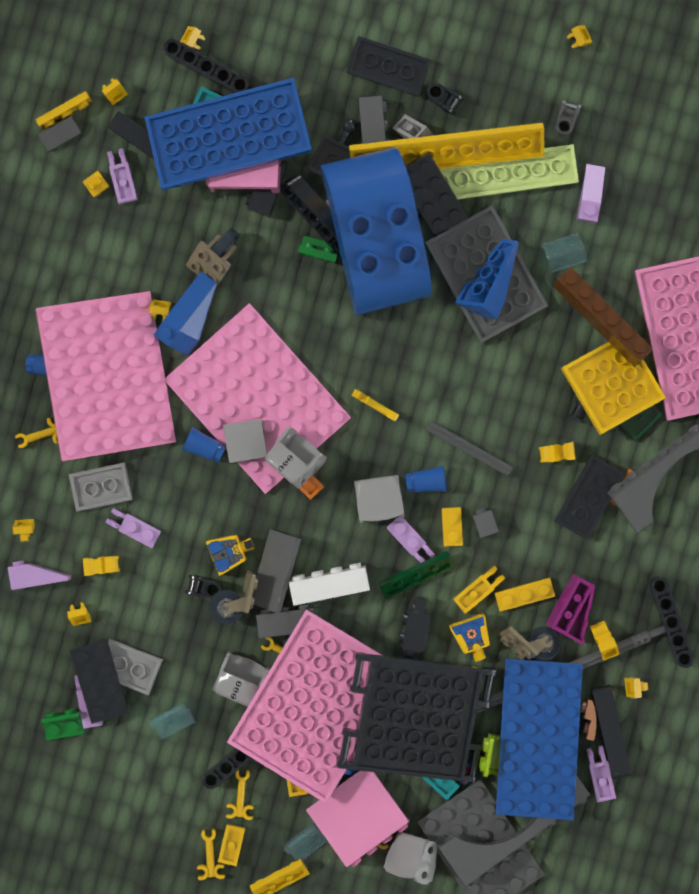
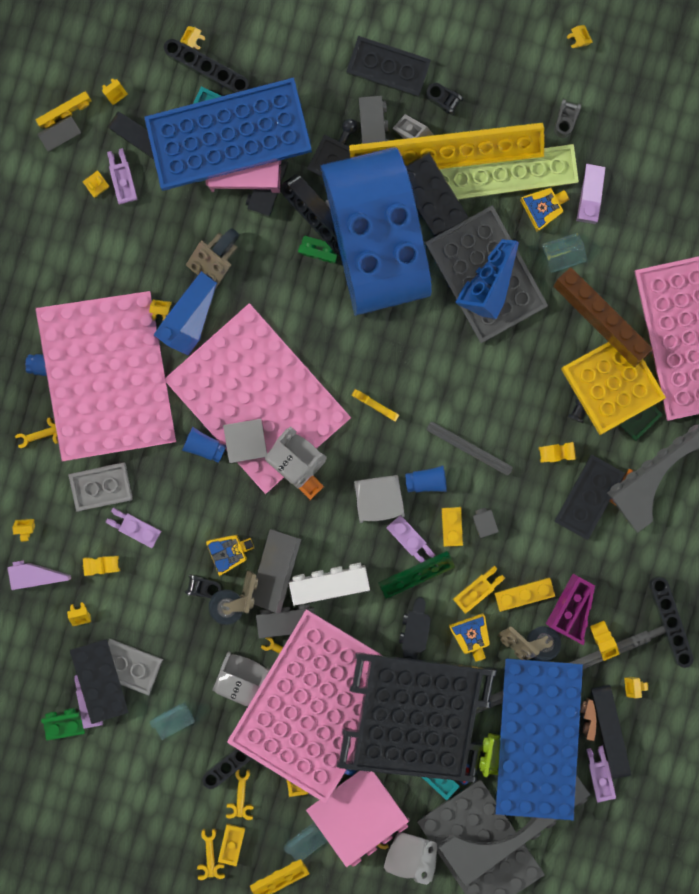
(544, 206): none -> torso

